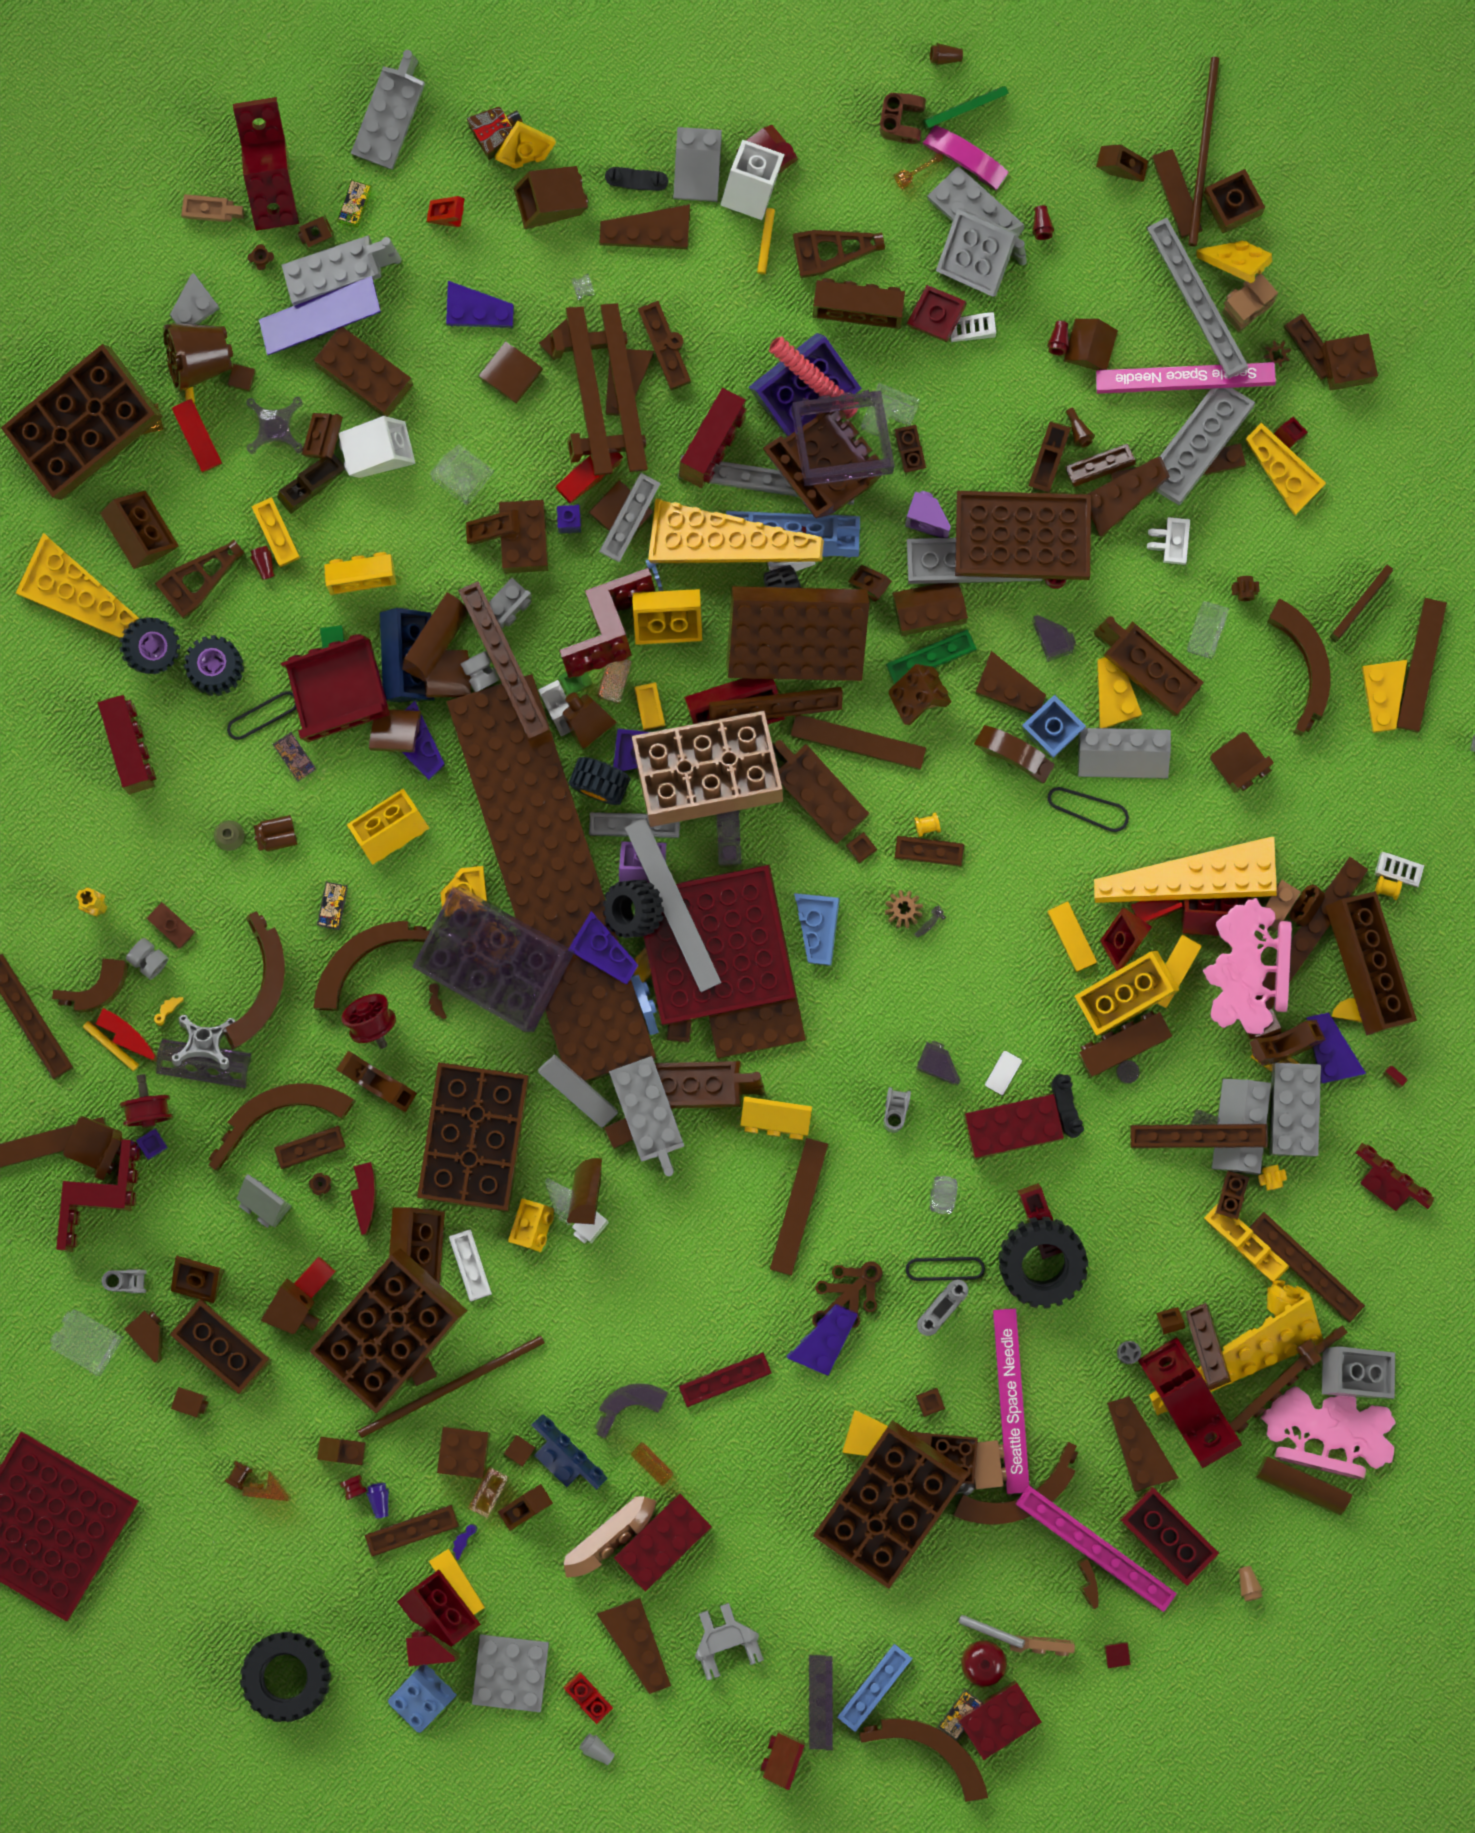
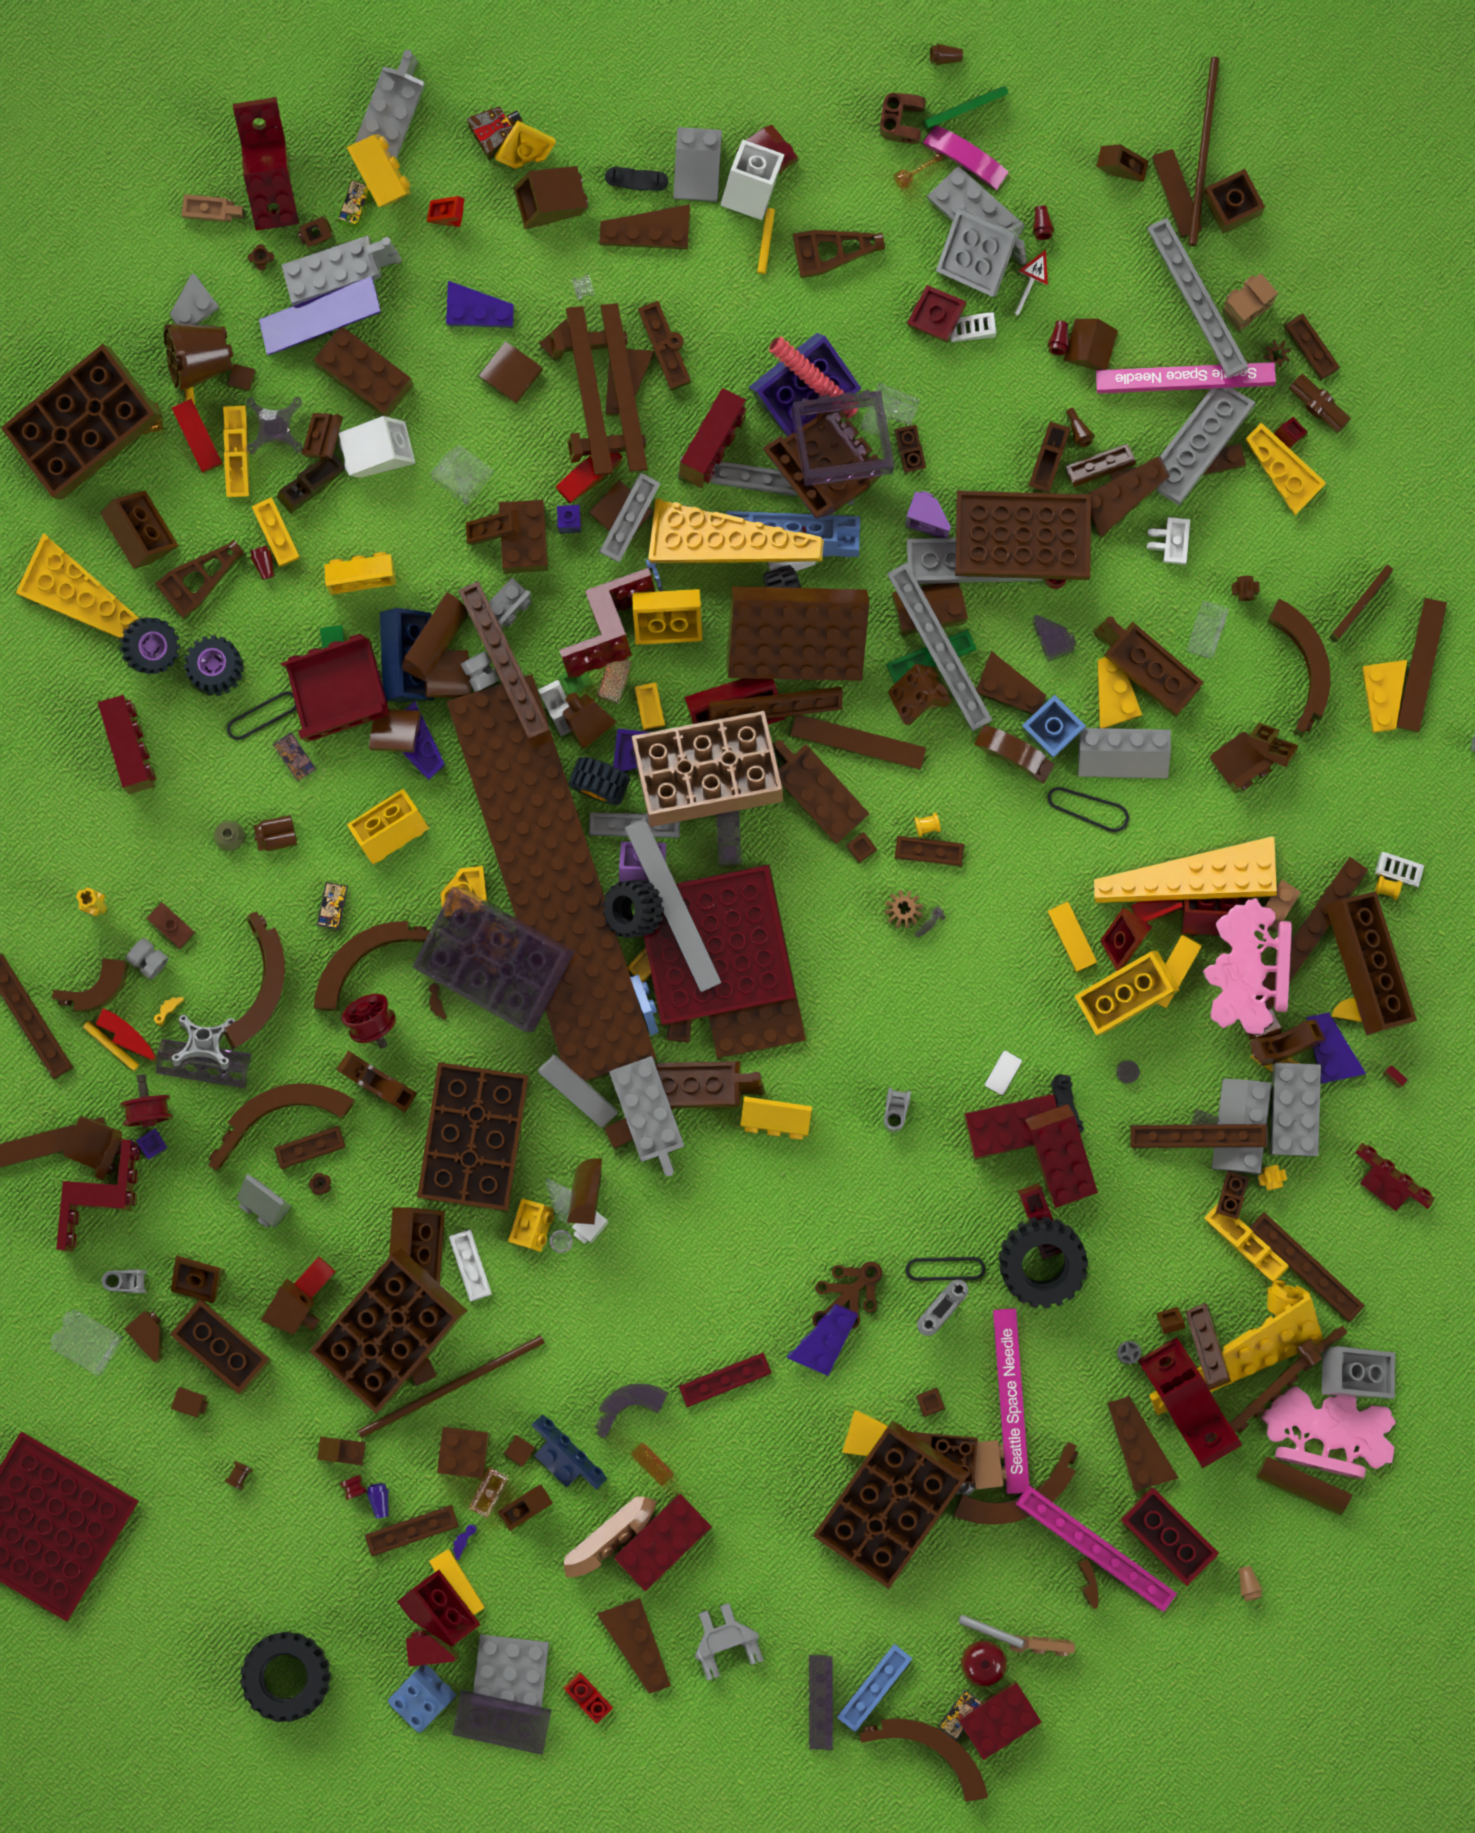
(236, 454): none -> yellow slope
(274, 1489): clear orange slope -> none
(365, 1197): dark red slope -> none
(379, 170): none -> yellow slope
(502, 1722): none -> tile
(563, 1244): none -> clear wheel
(596, 1749): light grey cone -> none
(603, 951): dark purple wing -> none
(783, 1759): dark red slope -> none
(798, 1206): reddish brown tile -> none
(818, 924): medium blue wing -> none
(858, 303): reddish brown brick -> none
(871, 580): reddish brown slope -> none
(938, 1063): clear purple slope -> none
(939, 646): none -> light grey plate
(943, 1194): clear gear -> none
(1036, 271): none -> piece
(1061, 1156): none -> dark red brick
(1117, 1654): dark red slope -> none
(1125, 1044): reddish brown brick -> none
(1237, 259): yellow wing -> none
(1266, 741): none -> reddish brown slope
(1307, 905): reddish brown beam -> none
(1319, 403): none -> reddish brown piece
(1349, 362): reddish brown brick -> none

